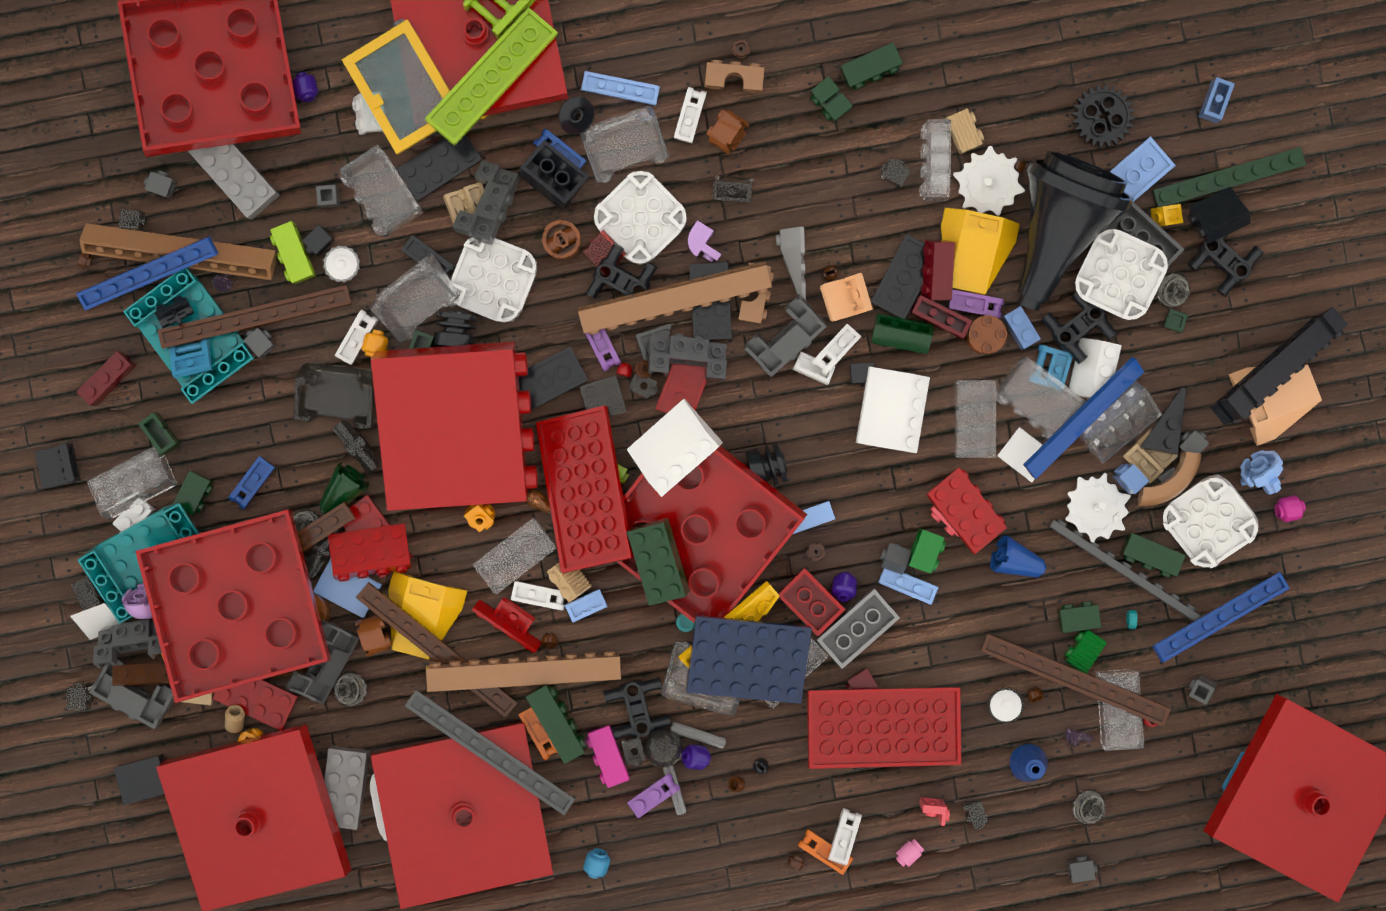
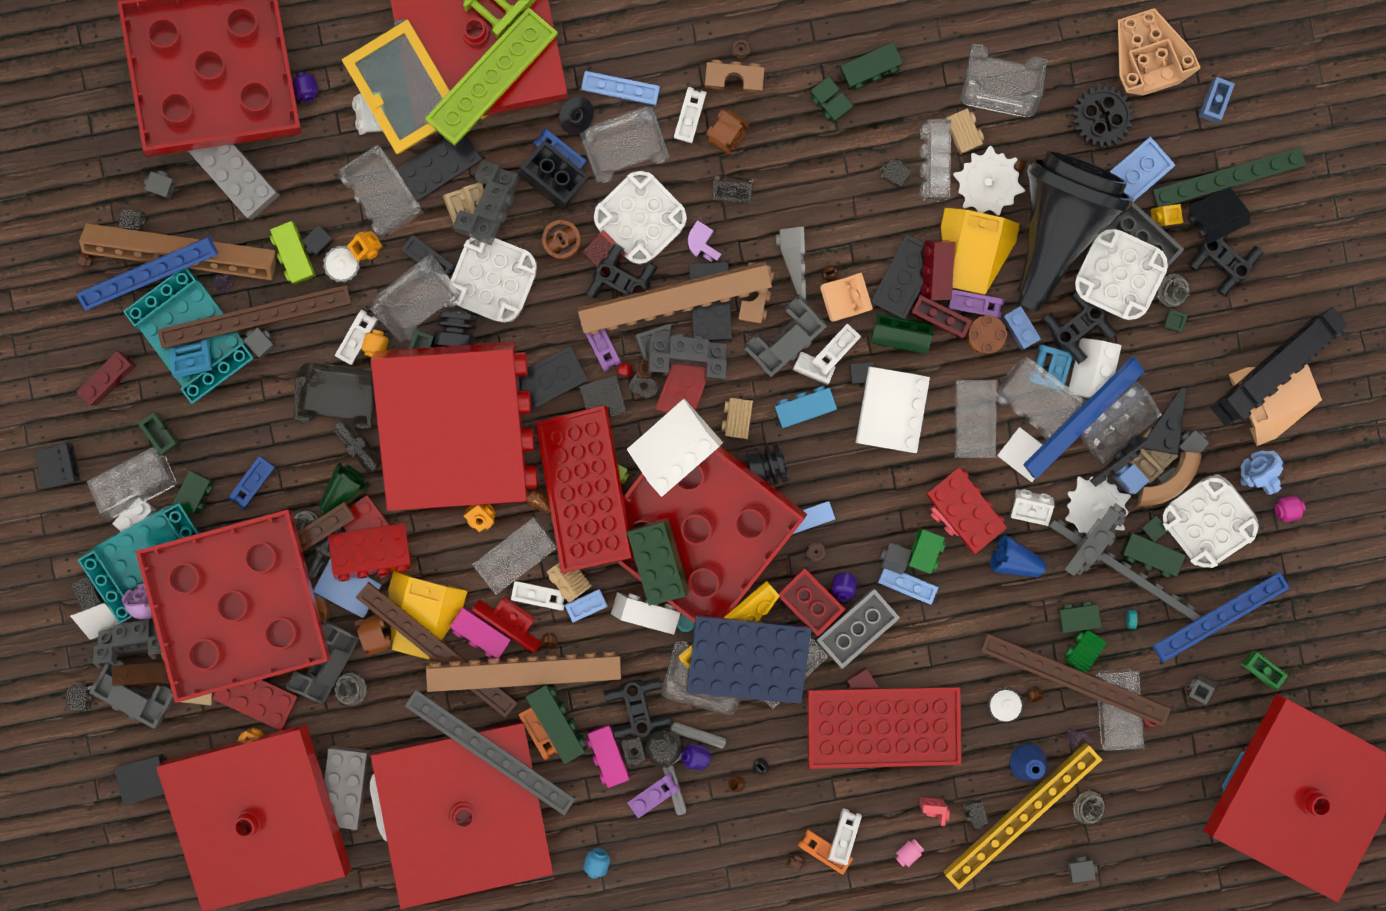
(174, 312): black hips -> none
(234, 719): tan brick -> none
(328, 196): dark grey brick -> none
(365, 246): none -> light orange brick
(480, 633): none -> dark pink brick
(637, 611): none -> white wedge
(738, 418): none -> tan brick
(805, 407): none -> dark azure brick
(1002, 83): none -> clear windscreen
(1022, 815): none -> yellow brick
(1032, 507): none -> white bracket
(1096, 540): none -> dark grey bracket
(1122, 458): none -> black wing
(1152, 54): none -> light nougat wedge
(1154, 528): none -> dark green tile
(1264, 669): none -> green brick

